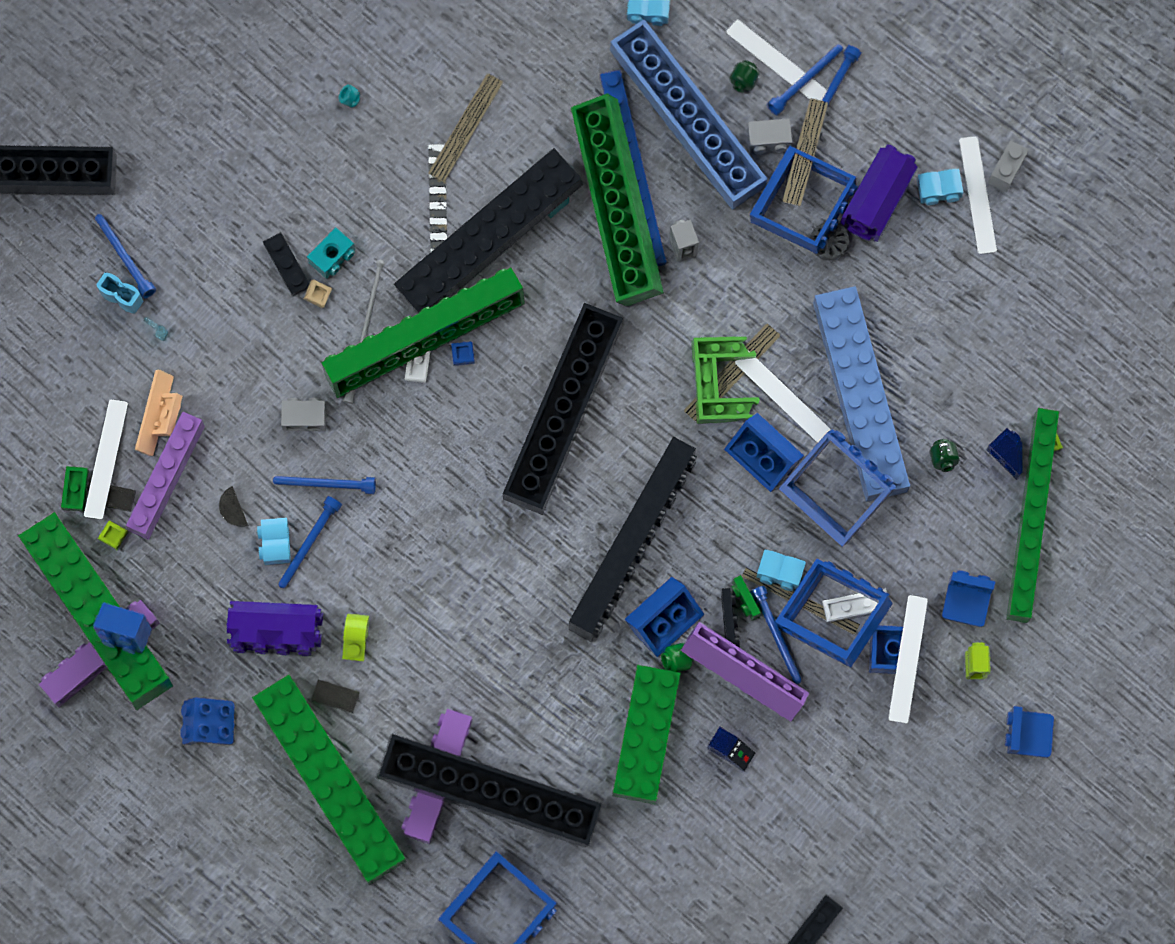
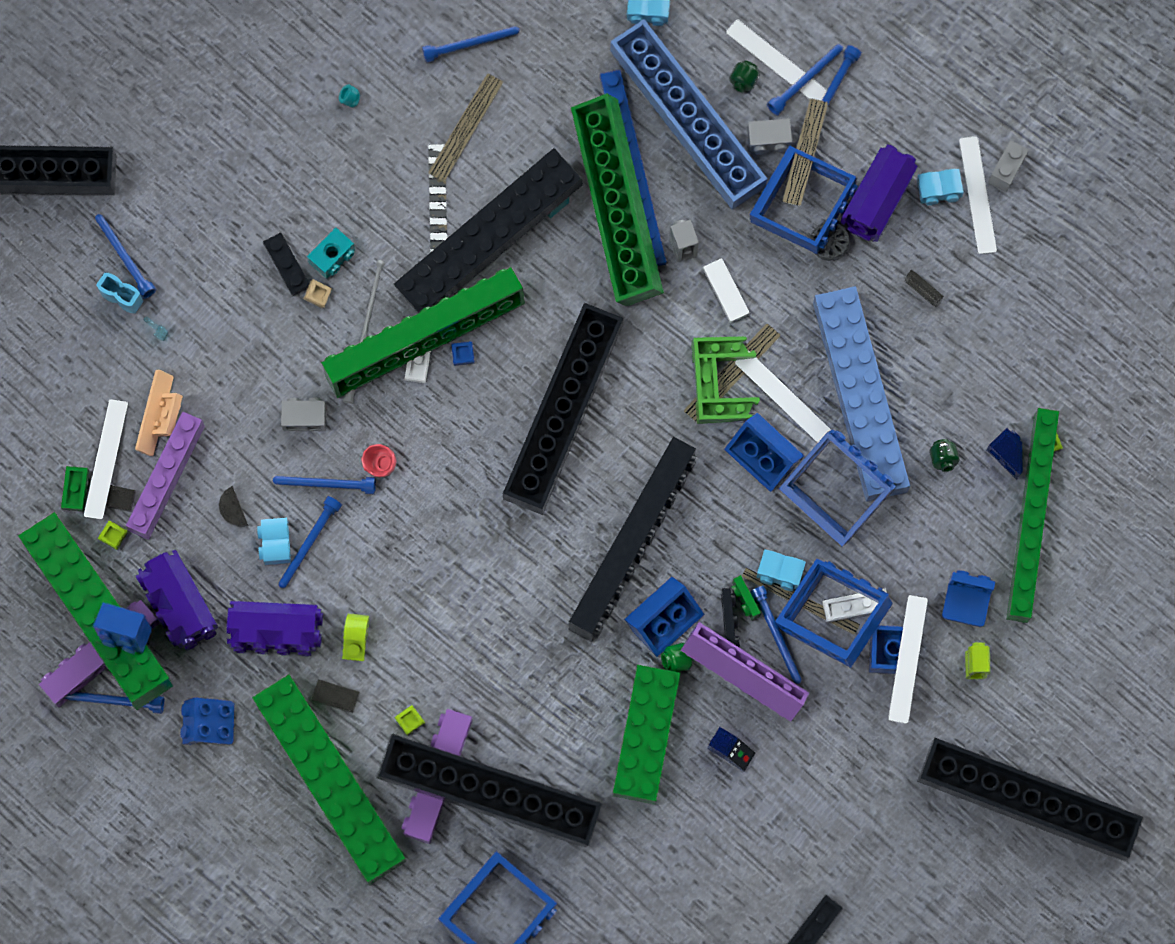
(155, 705): none -> blue piece
(177, 600): none -> dark purple brick
(378, 460): none -> coral hair
(409, 720): none -> lime tile
(431, 53): none -> blue piece
(726, 290): none -> white tile
(923, 288): none -> clear smoke tile
(1029, 733): blue bracket -> none
(1030, 799): none -> black brick

